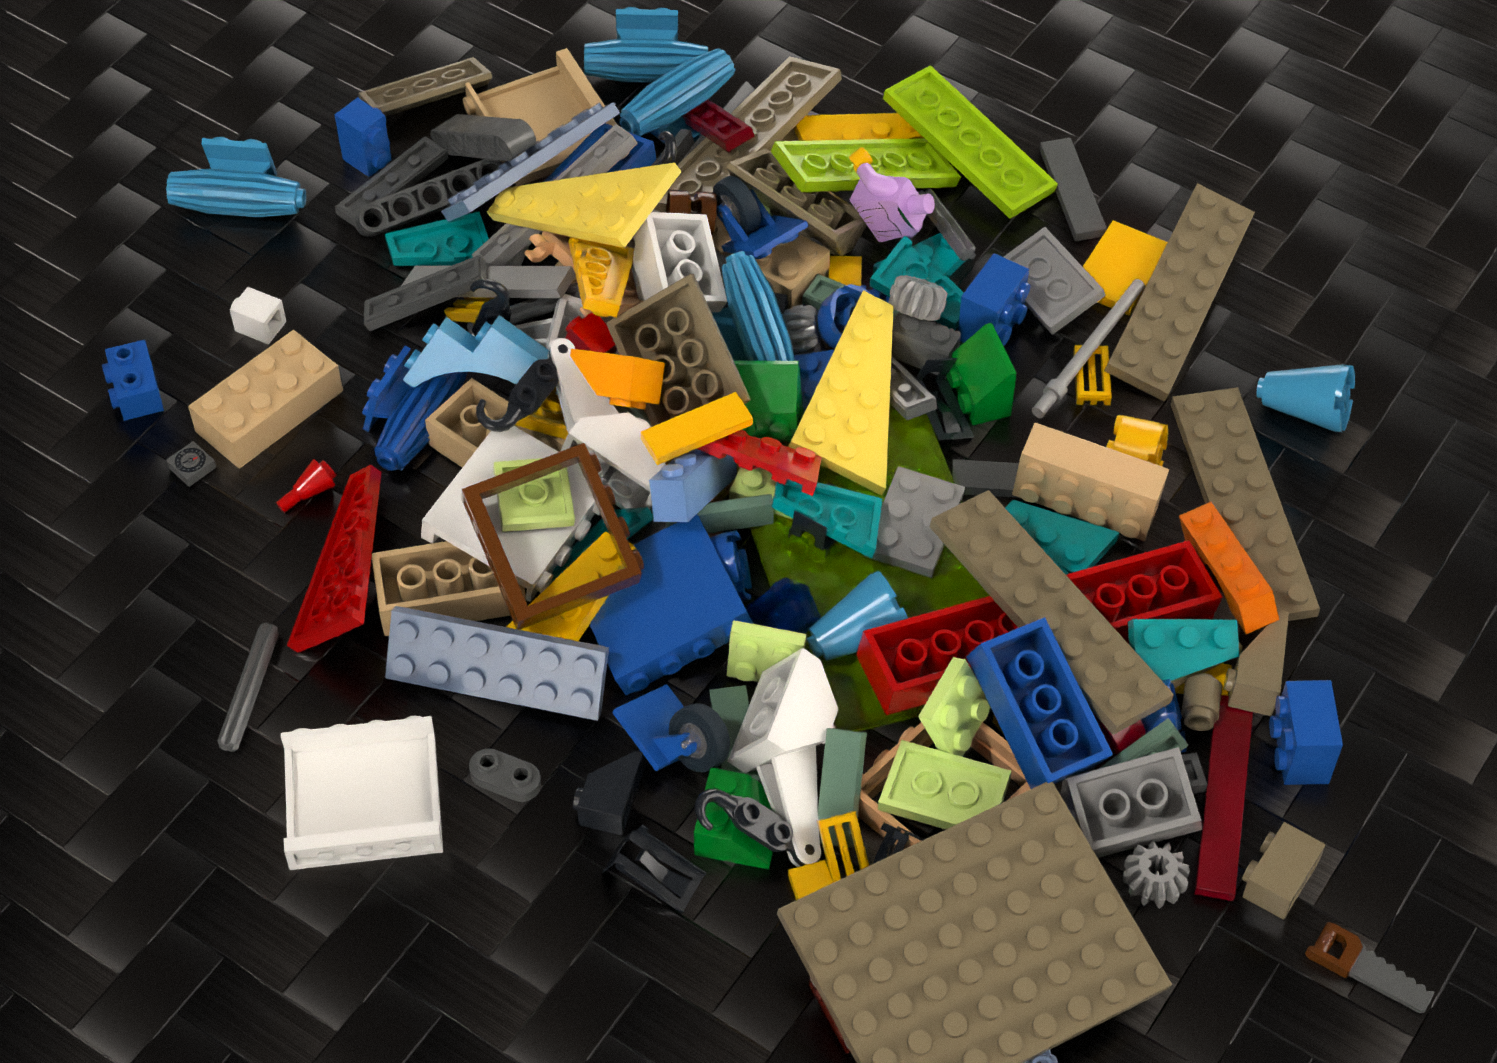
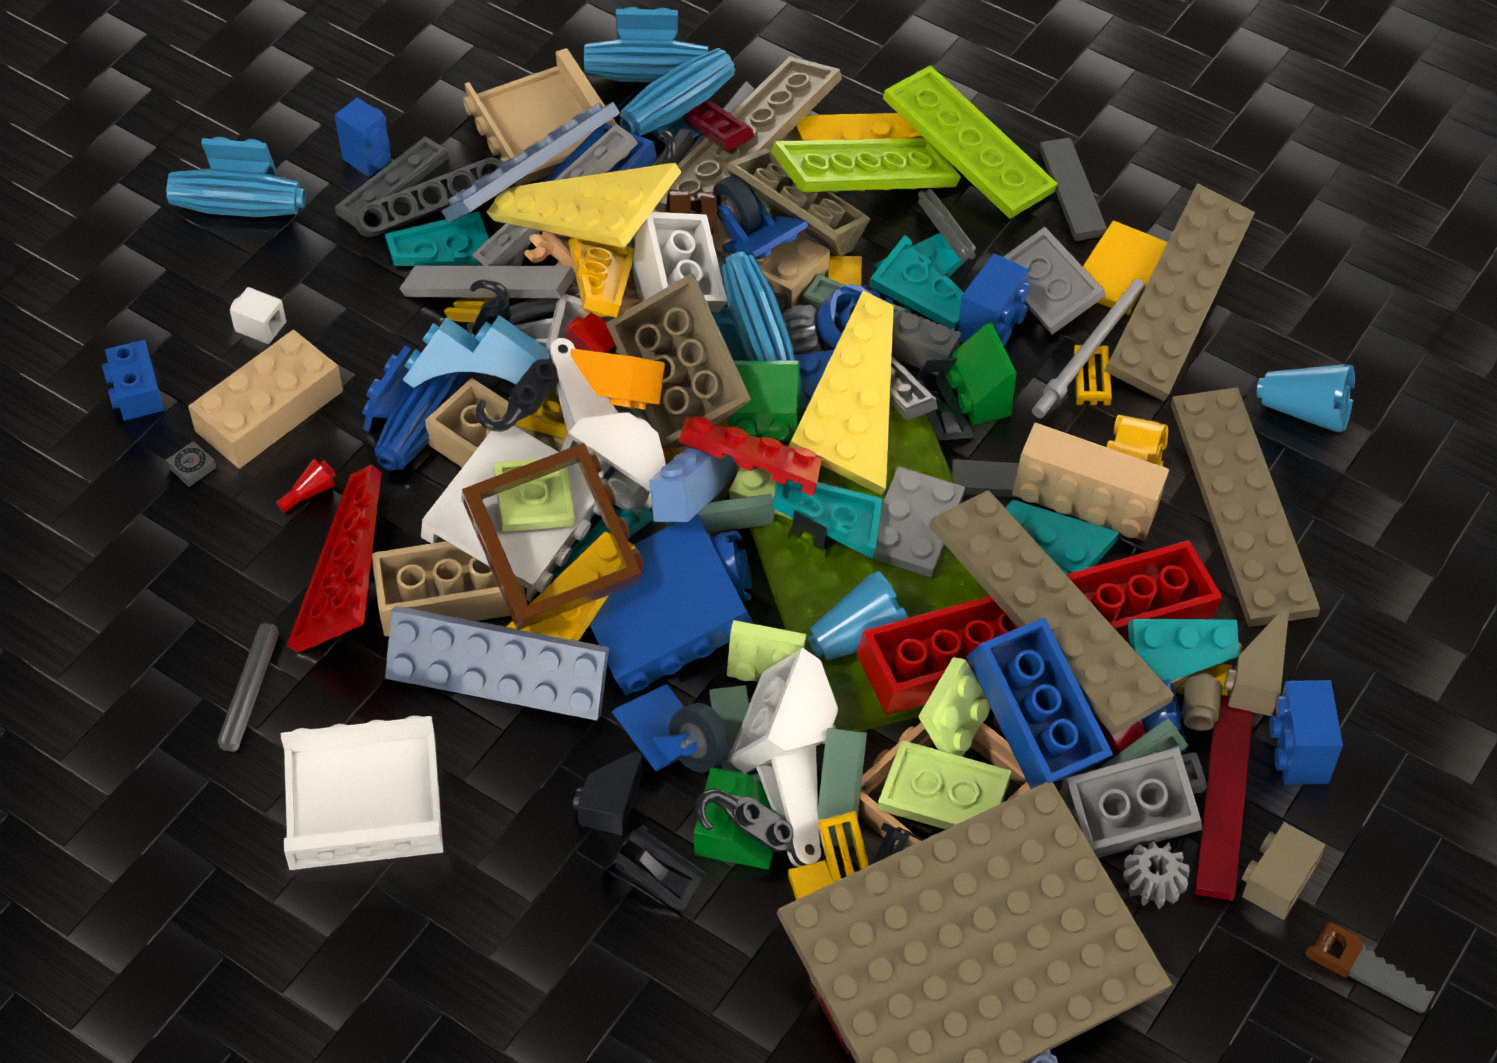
(423, 293): dark grey tile -> none
(427, 87): dark tan slope -> none
(484, 137): dark grey beam -> none
(502, 775): dark grey plate -> none
(696, 428): yellow tile -> none
(785, 607): clear blue bracket -> none
(887, 203): lavender torso -> none
(918, 298): light grey gear -> none
(1242, 583): orange arch -> none

